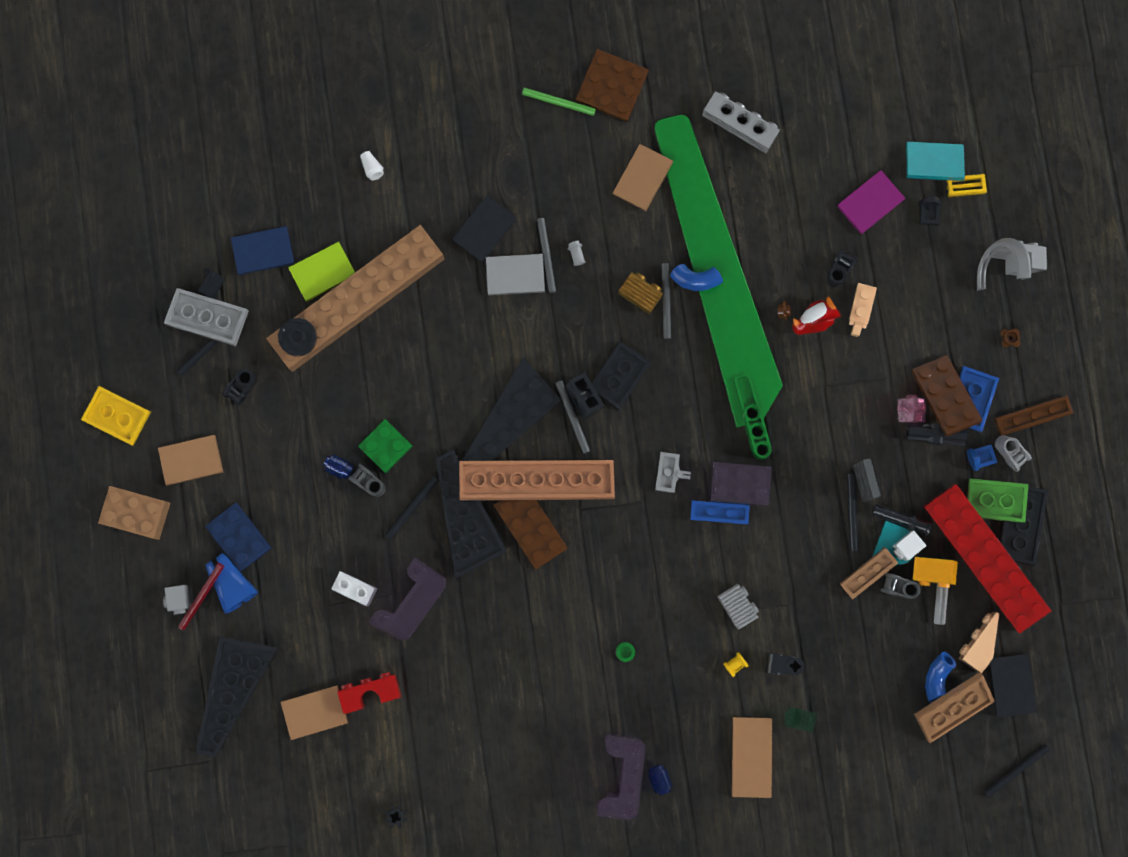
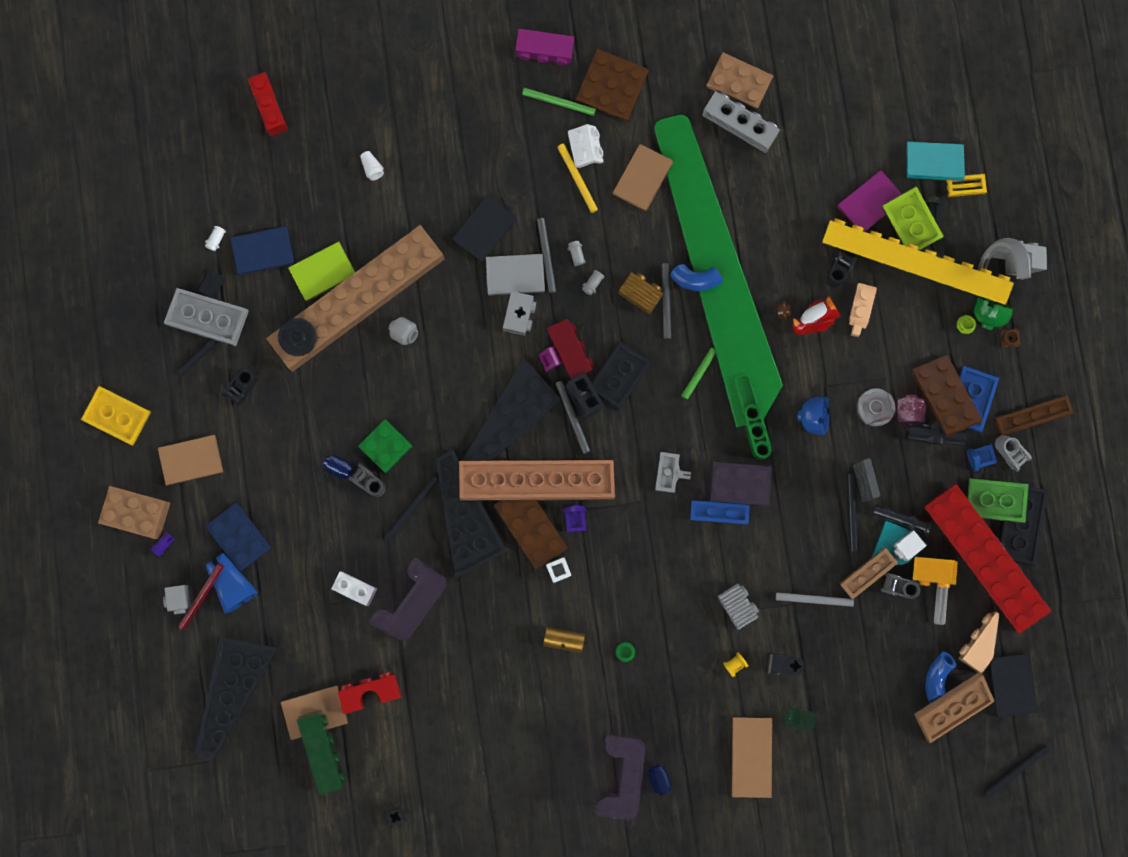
(162, 544): none -> dark purple pin
(215, 238): none -> white pin
(267, 104): none -> red arch
(321, 752): none -> dark green brick
(403, 331): none -> light grey head
(516, 303): none -> light grey brick
(544, 47): none -> magenta brick
(550, 358): none -> magenta plate
(558, 570): none -> white brick
(564, 640): none -> pearl gold pin
(570, 349): none -> dark red brick
(575, 518): none -> dark purple tile
(579, 181): none -> yellow bar
(585, 145): none -> white bracket
(592, 283): none -> light grey pin
(699, 373): none -> bright green bar
(739, 81): none -> medium nougat plate
(814, 415): none -> blue cylinder
(814, 599): none -> light grey bar
(875, 407): none -> light grey tile
(912, 219): none -> lime plate
(918, 262): none -> yellow brick
(966, 324): none -> lime plate
(992, 313): none -> green cylinder

